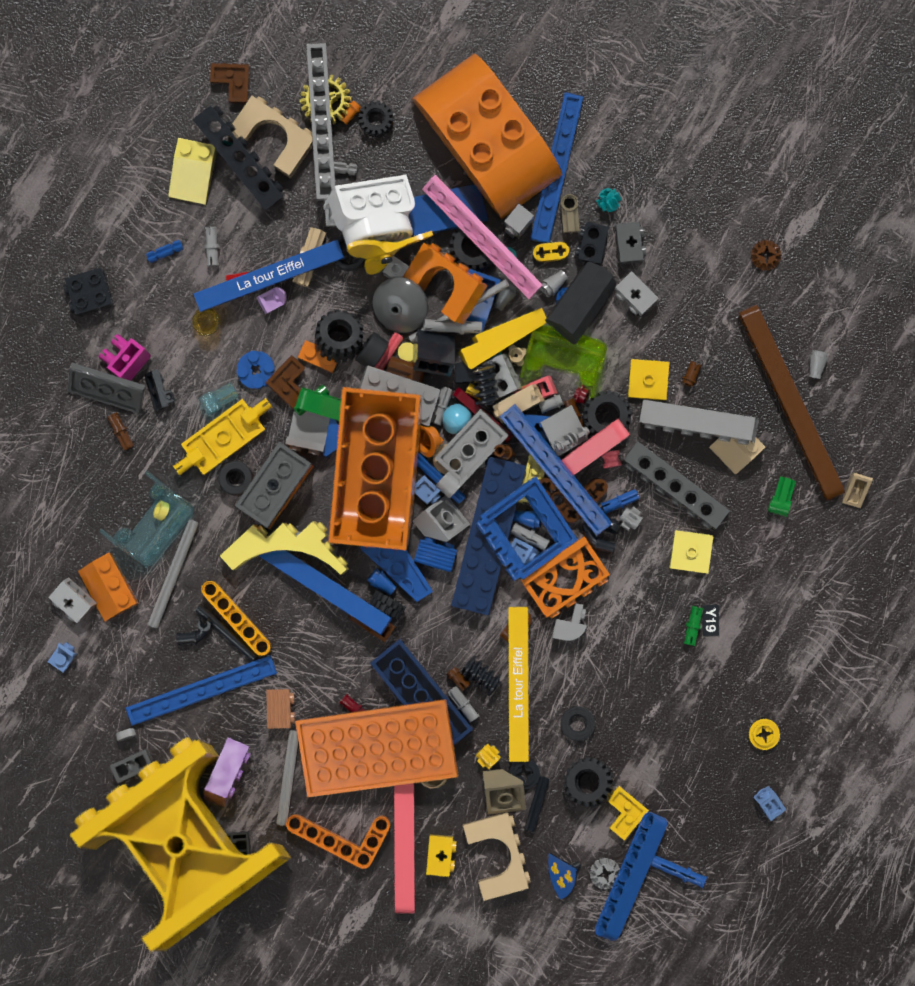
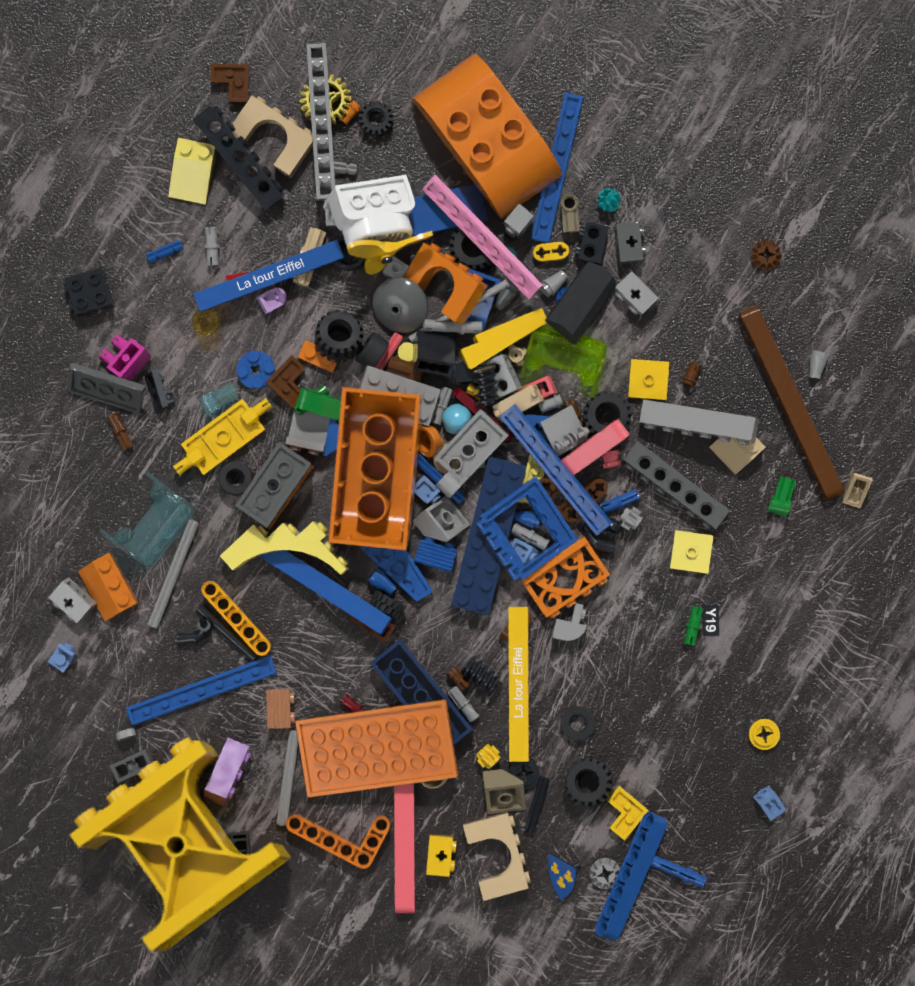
(161, 510): light yellow tile -> none
(504, 452): reddish brown axle -> none
(581, 394): dark red plate -> none

